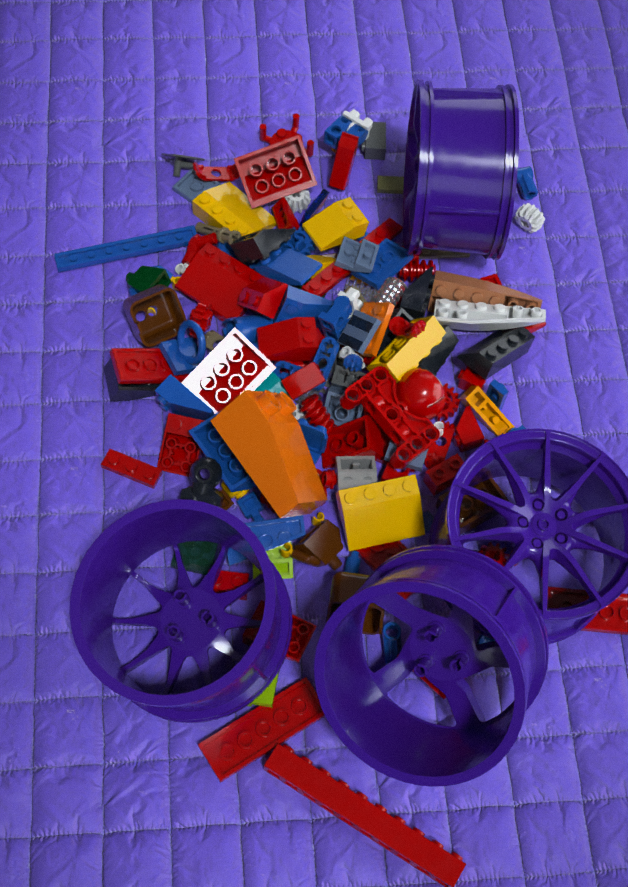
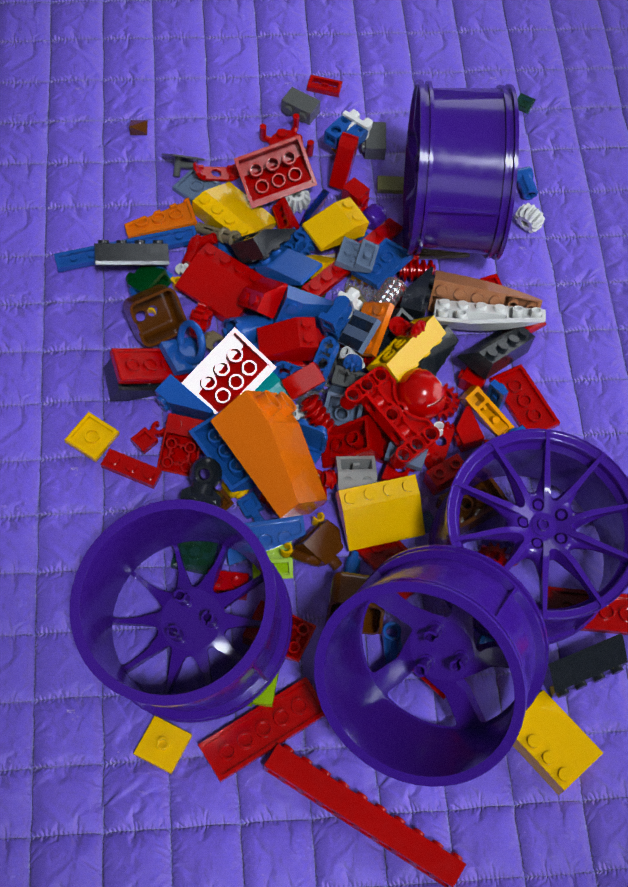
(92, 436): none -> yellow plate
(131, 254): none -> black slope
(138, 127): none -> reddish brown slope
(147, 439): none -> red plate
(163, 745): none -> yellow plate
(172, 218): none -> orange wing
(302, 104): none -> dark grey brick
(324, 87): none -> red tile
(358, 192): none -> red brick
(375, 215): none -> dark purple head
(525, 103): none -> tile
(525, 400): none -> red tile
(554, 744): none -> yellow slope
(585, 666): none -> black slope

